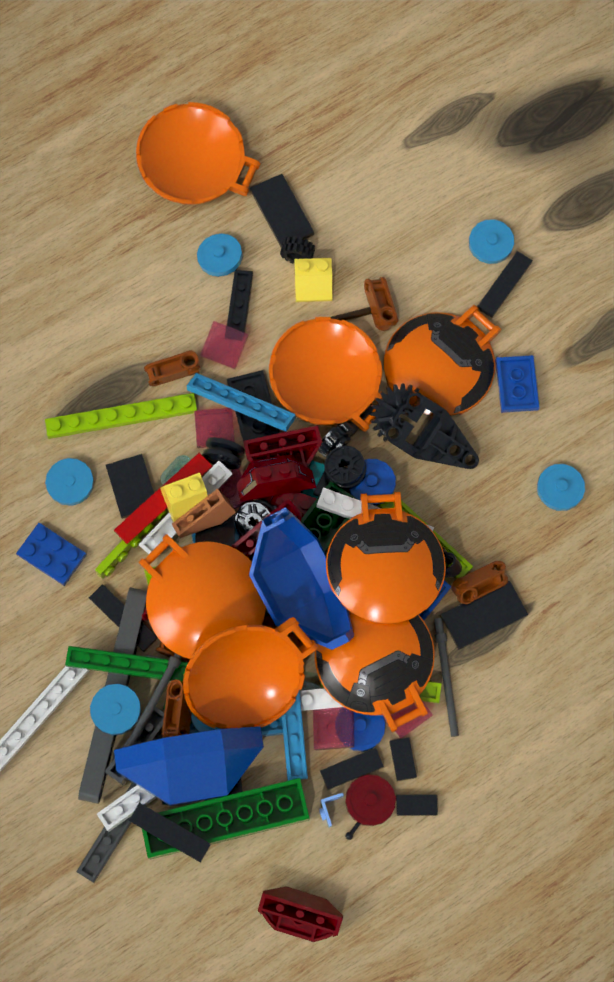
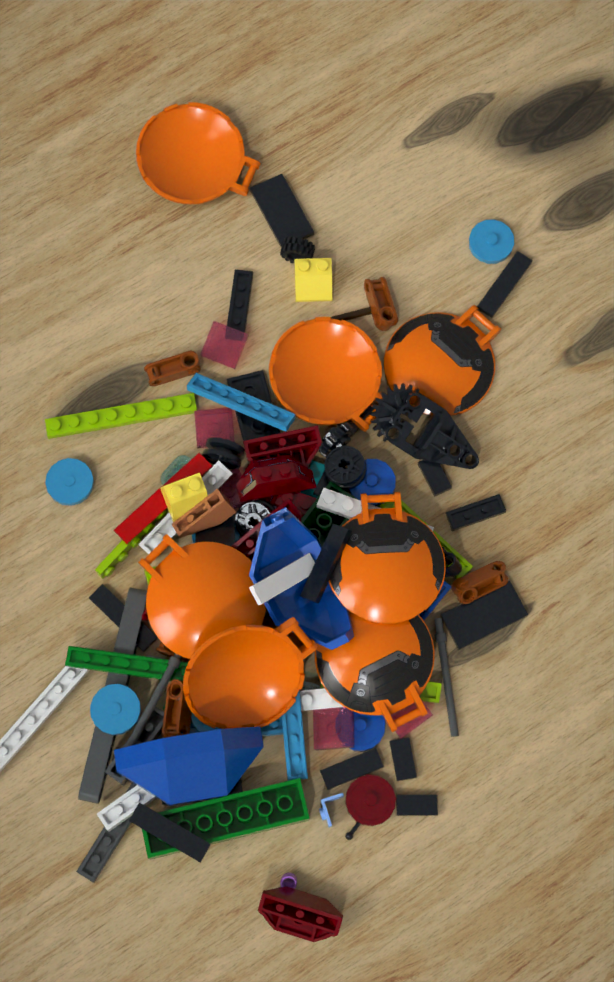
(51, 554): blue plate -> none
(129, 483): black tile -> none
(219, 255): dark azure wheel -> none
(282, 579): none -> white tile
(290, 882): none -> medium lavender hinge
(325, 563): none -> black tile
(434, 477): none -> black tile
(475, 512): none -> black tile
(517, 384): blue plate -> none
(560, 487): dark azure wheel -> none

